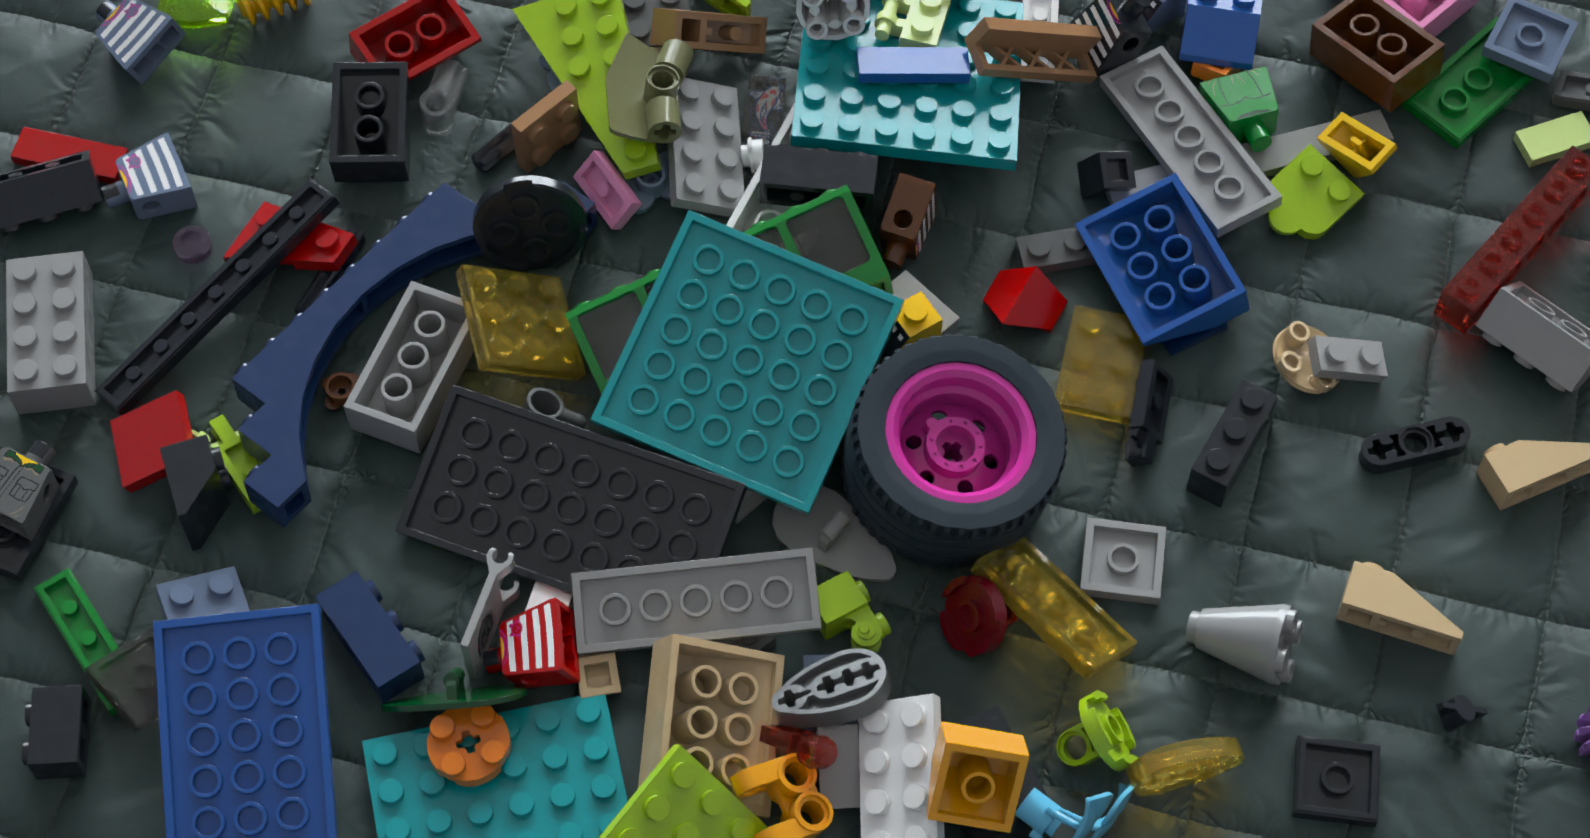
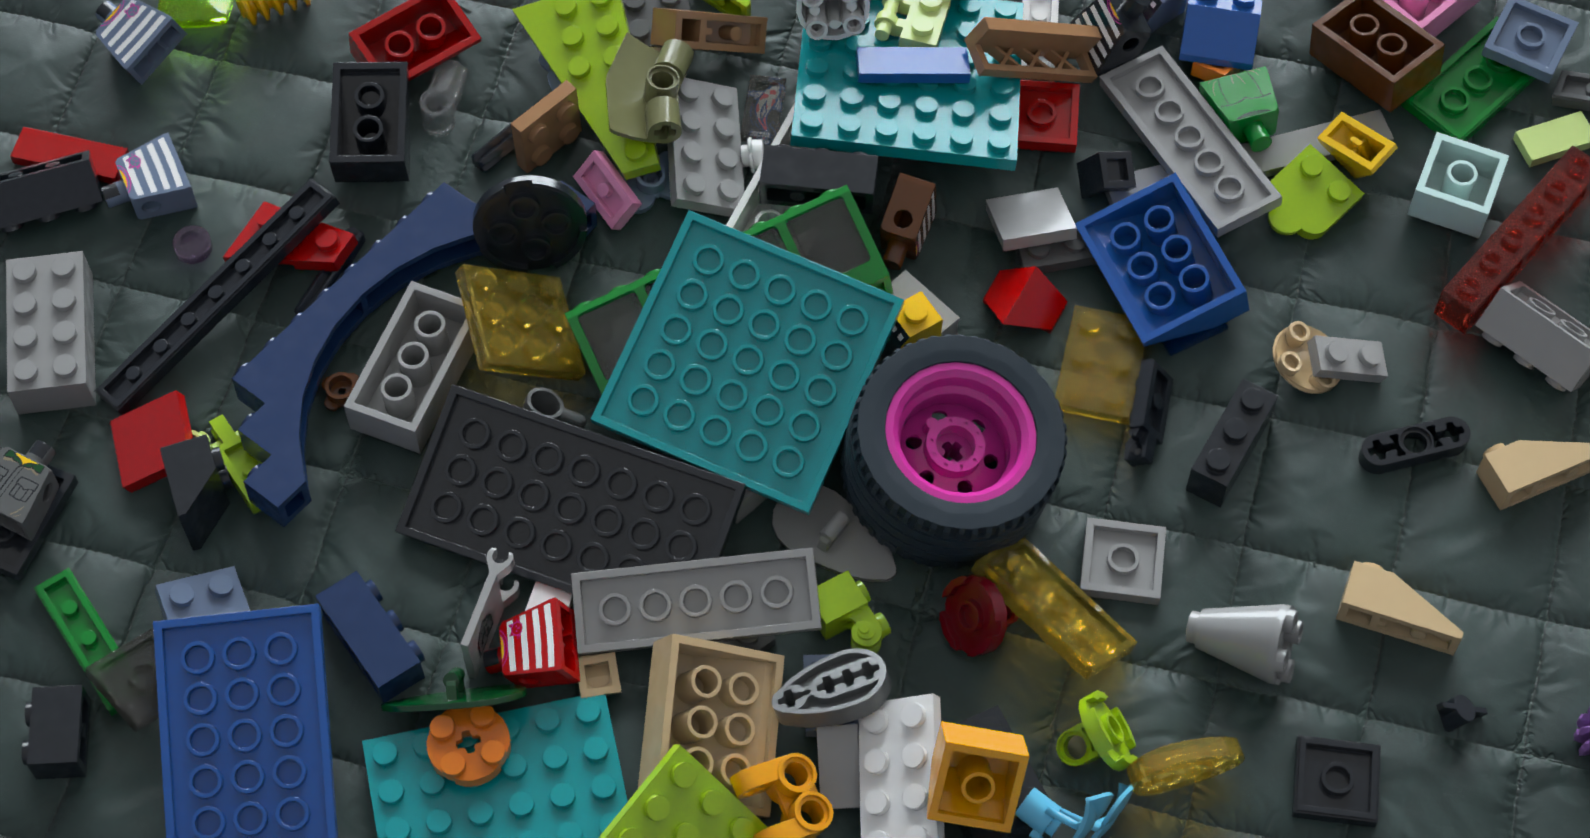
(811, 749): clear red plate -> none
(1031, 219): none -> light grey tile
(1048, 116): none -> red plate
(1458, 185): none -> light aqua brick

